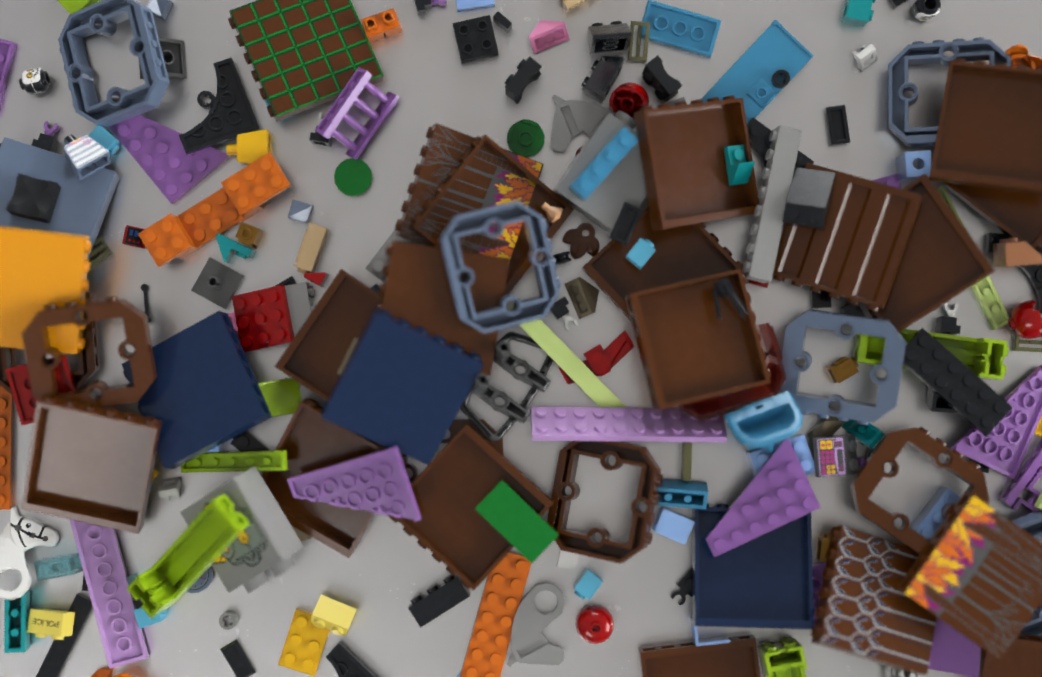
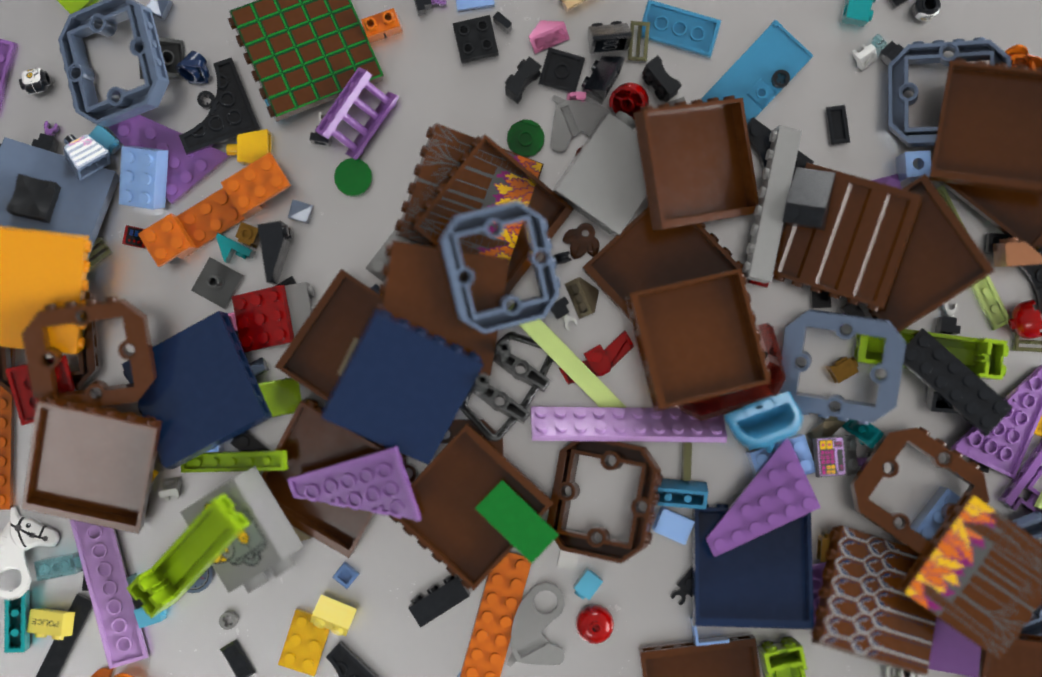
(143, 177): none -> light blue brick
(144, 287): black hinge -> none
(192, 67): none -> dark blue piece
(259, 366): none -> sand blue slope
(274, 246): none -> black slope
(311, 248): tan window -> none
(317, 278): red slope -> none
(345, 575): none -> medium blue tile
(552, 212): light nougat rock -> none
(561, 71): none -> black tile
(576, 96): none -> bright pink tile
(603, 163): dark azure brick -> none
(625, 223): black tile -> none
(641, 253): medium azure brick -> none
(725, 288): black plant -> none
(737, 167): teal slope -> none
(887, 52): none -> black piece

